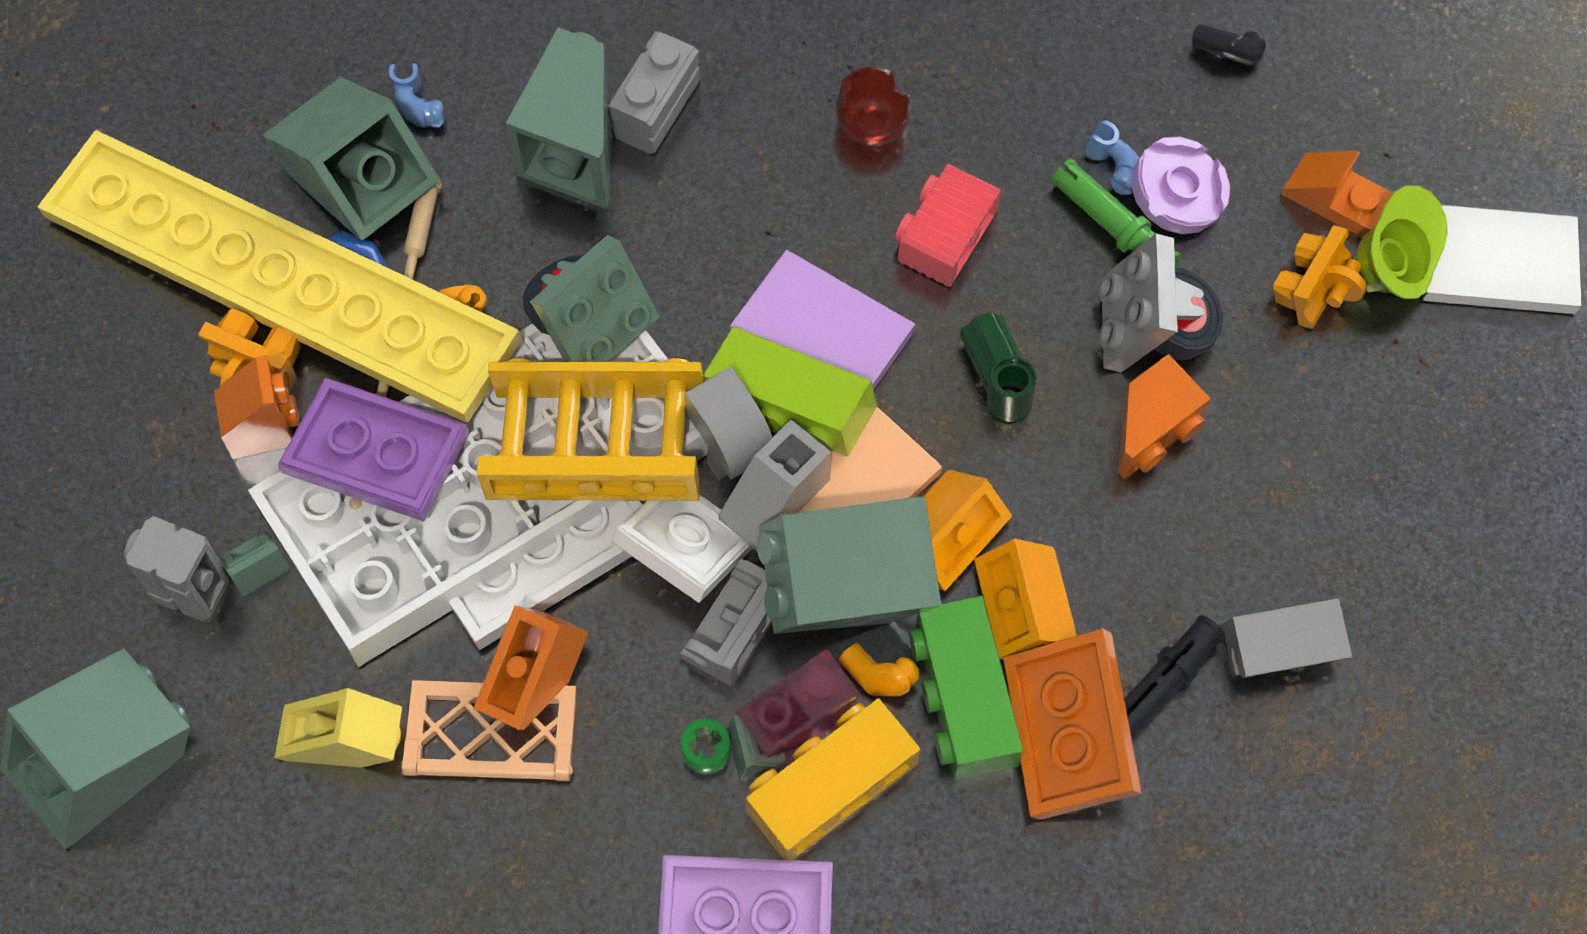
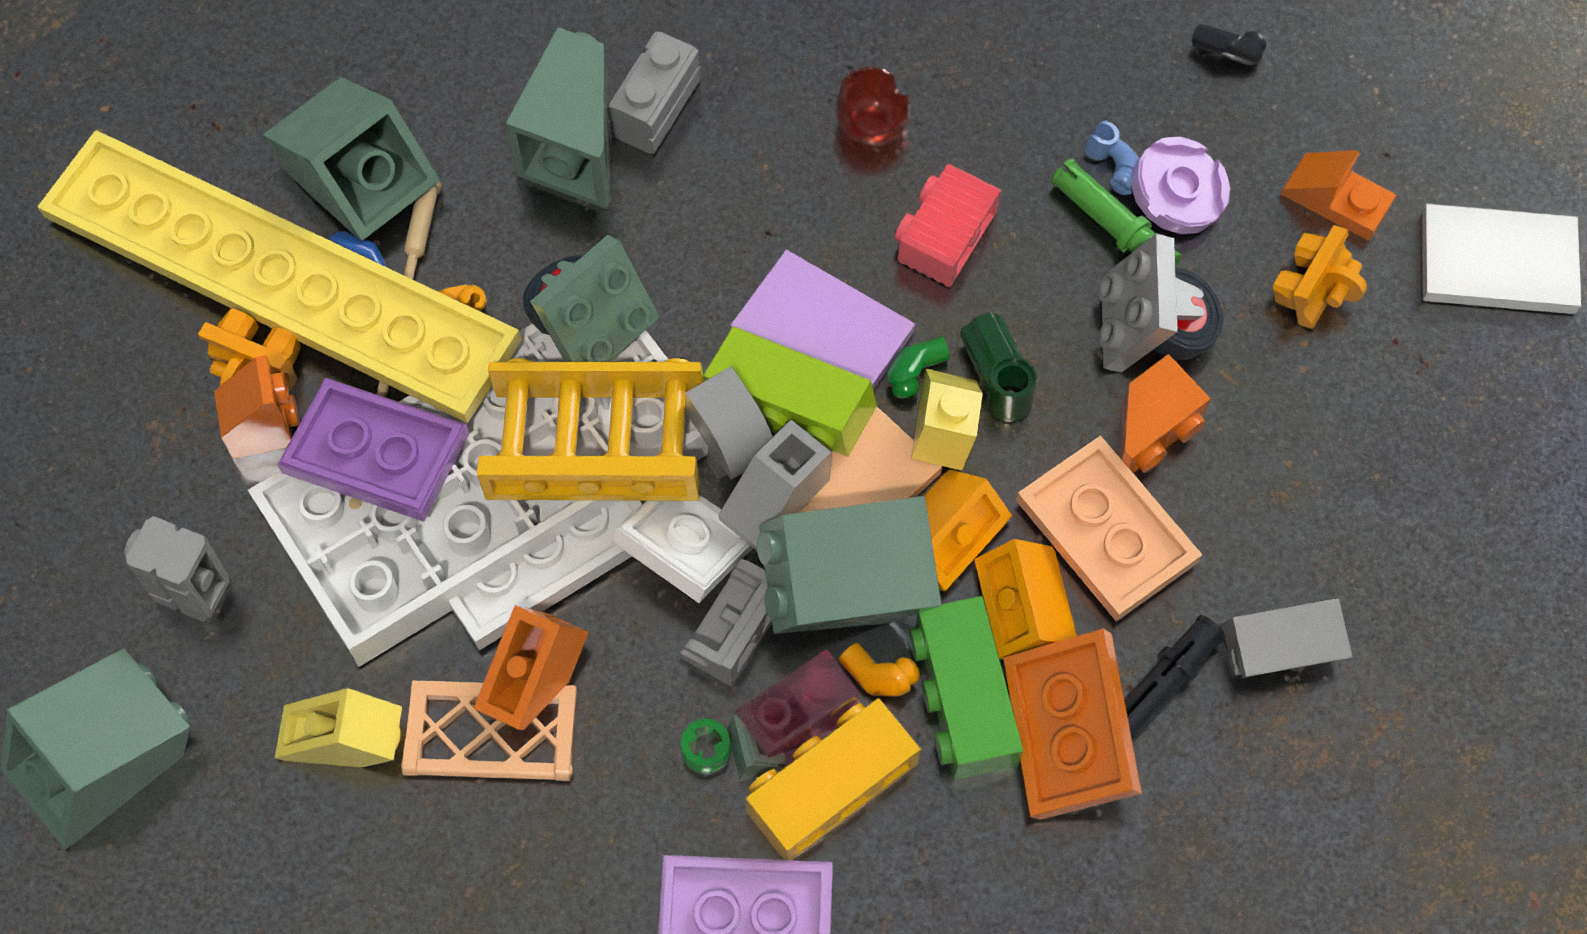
(254, 563): sand green slope -> none
(415, 109): medium blue arm -> none
(910, 362): none -> green arm
(946, 419): none -> light yellow slope
(1108, 528): none -> light nougat plate
(1404, 244): lime piece -> none

